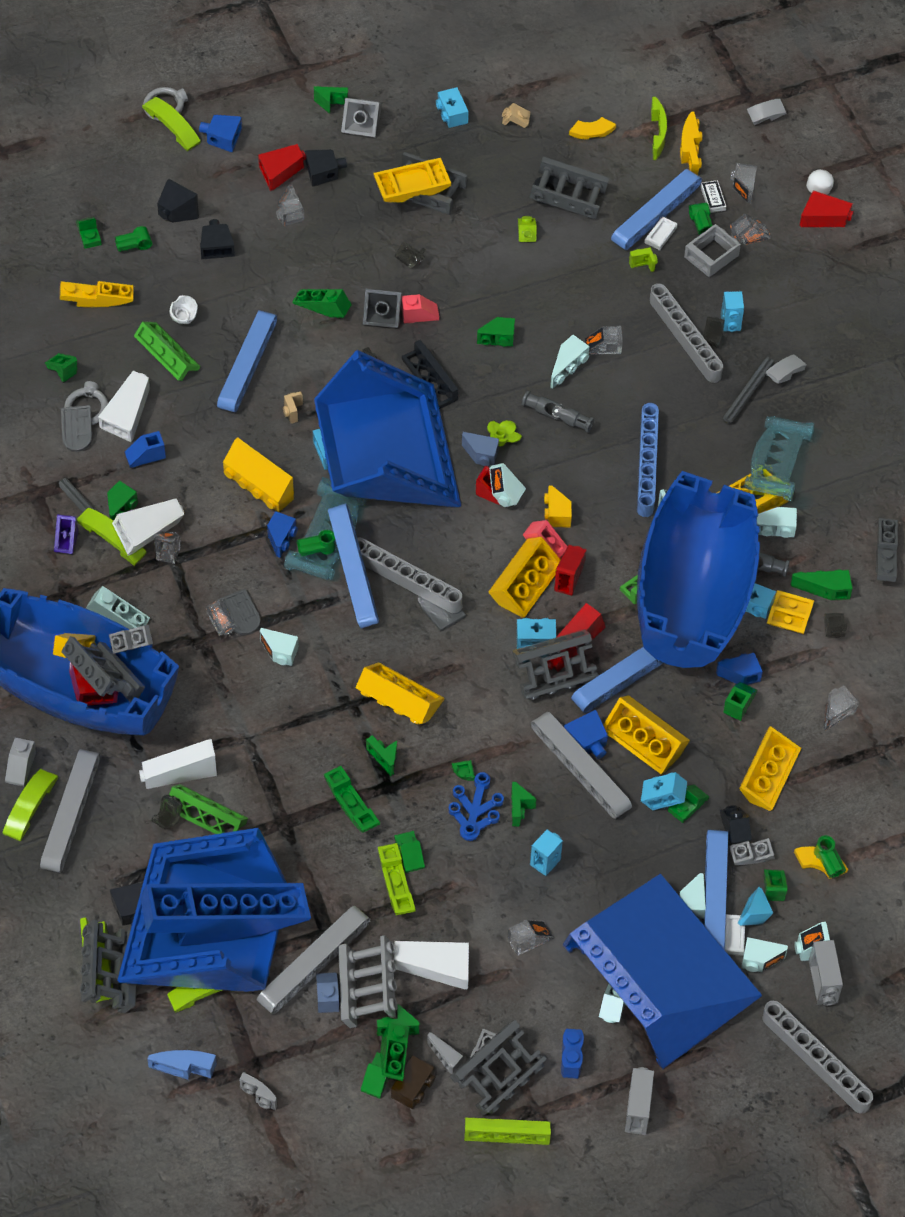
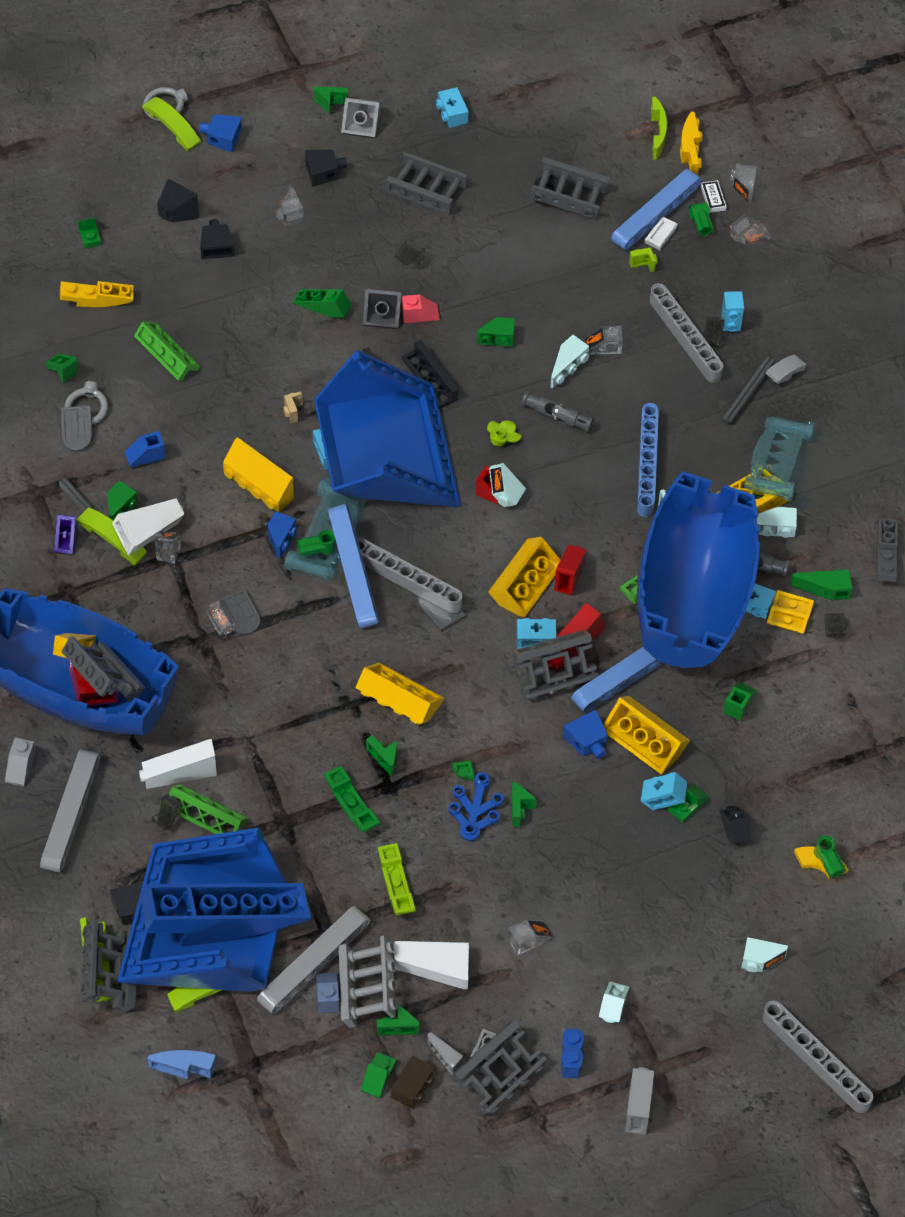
(27, 804): lime slope -> none
(115, 608): light aqua slope -> none
(125, 408): white slope -> none
(130, 639): light grey slope -> none
(138, 239): green piece -> none
(183, 309): white hair -> none
(247, 361): medium blue beam -> none
(263, 1094): light grey slope -> none
(280, 646): light aqua slope -> none
(281, 165): red slope -> none
(394, 1051): green slope -> none
(410, 851): green slope -> none
(412, 180): yellow slope -> none
(481, 448): sand blue slope -> none
(507, 1131): lime fence -> none
(516, 114): tan bracket -> none
(527, 229): lime bracket -> none
(546, 531): coral slope -> none
(546, 852): medium azure brick -> none
(558, 509): yellow slope -> none
(581, 765): light grey beam -> none
(588, 130): yellow tile -> none
(664, 967): blue windscreen -> none
(694, 896): light aqua slope -> none
(701, 260): light grey window -> none
(716, 884): medium blue beam -> none
(734, 935): white tile -> none
(740, 669): blue slope -> none
(751, 853): light grey slope -> none
(756, 909): medium azure slope -> none
(769, 769): yellow slope -> none
(770, 109): light grey slope -> none
(775, 885): green slope -> none
(806, 938): slope -> none
(820, 181): white hair -> none
(825, 972): light grey window -> none
(826, 211): red slope -> none
(839, 706): clear slope -> none

